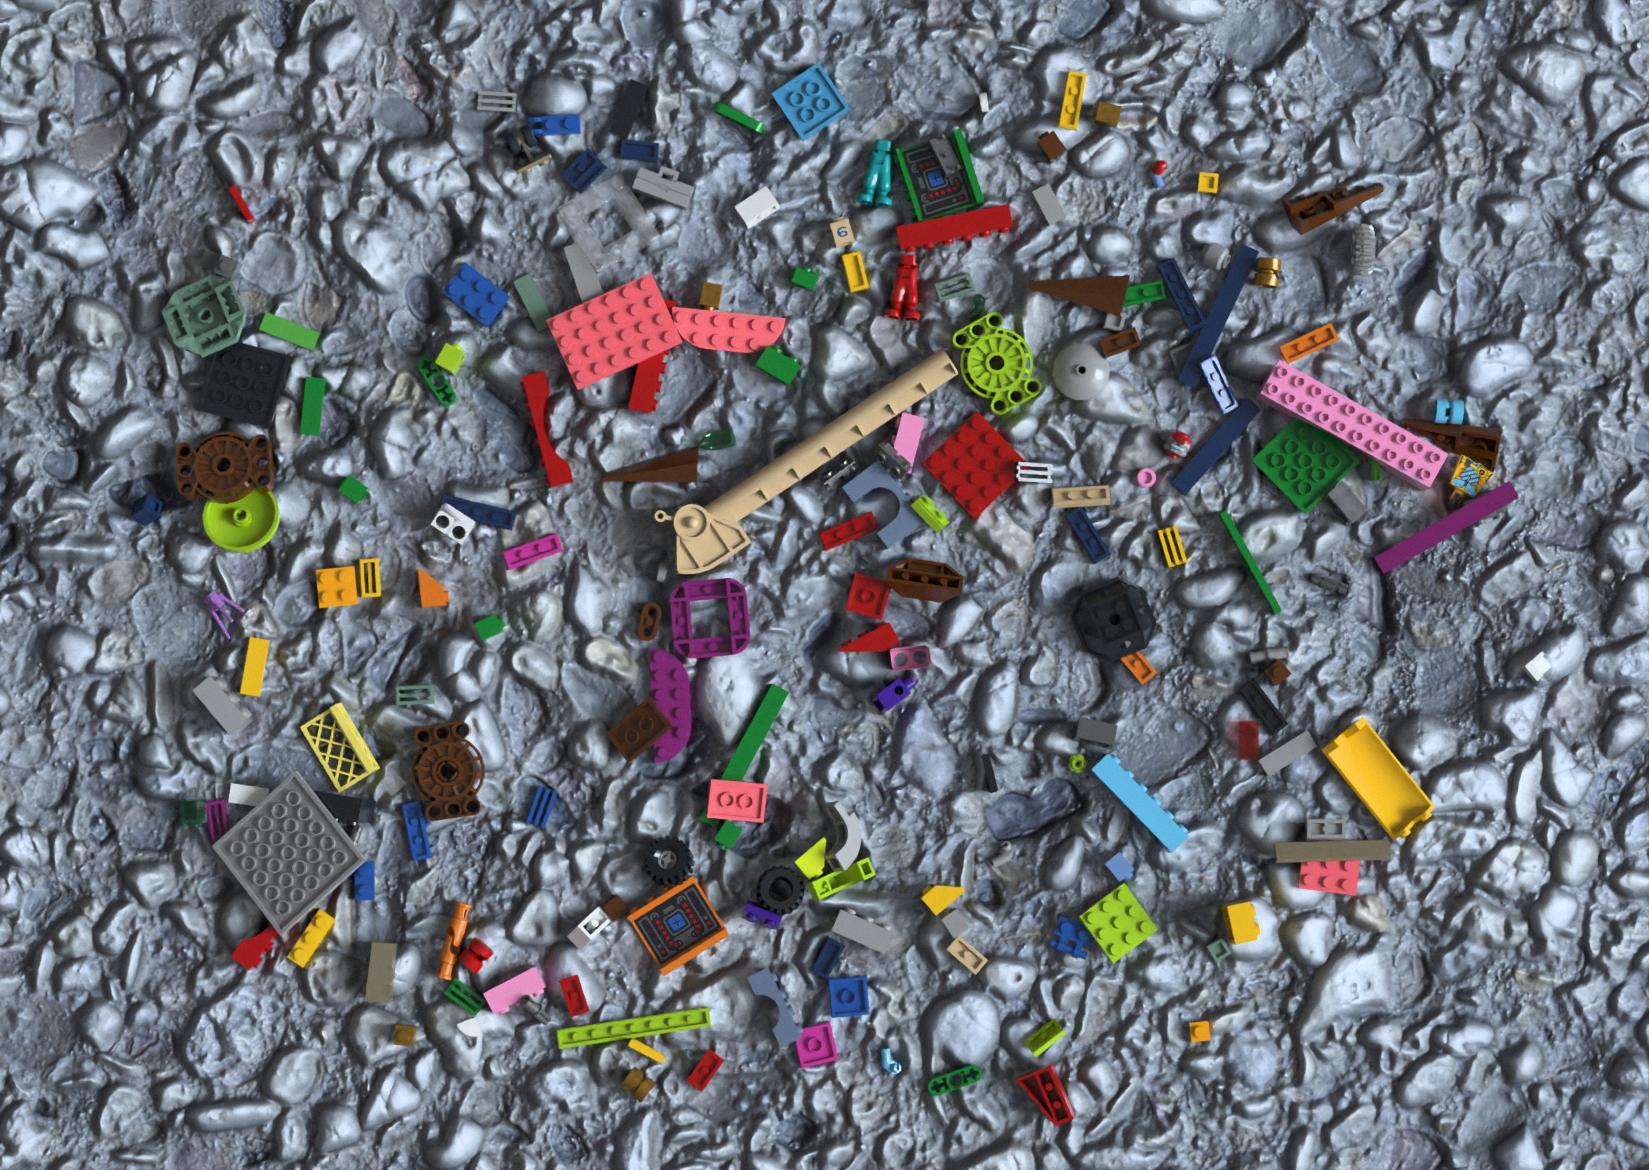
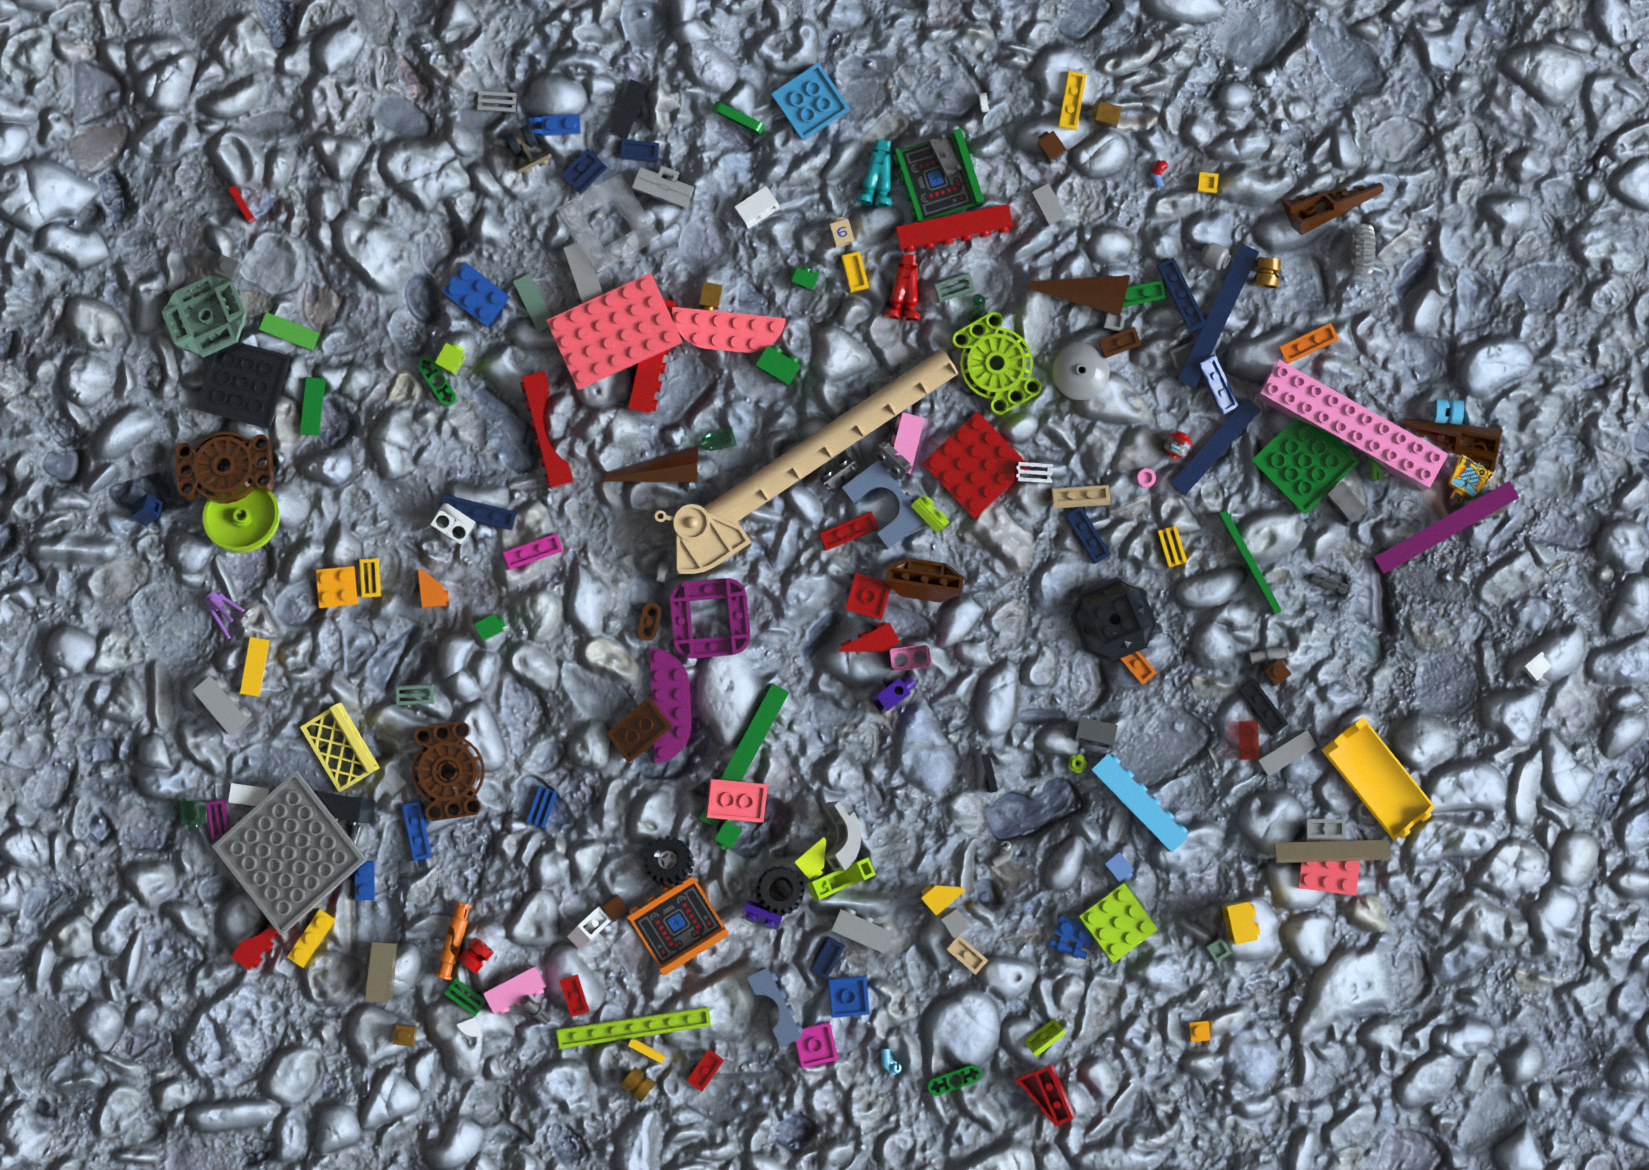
(353, 489): green brick -> none

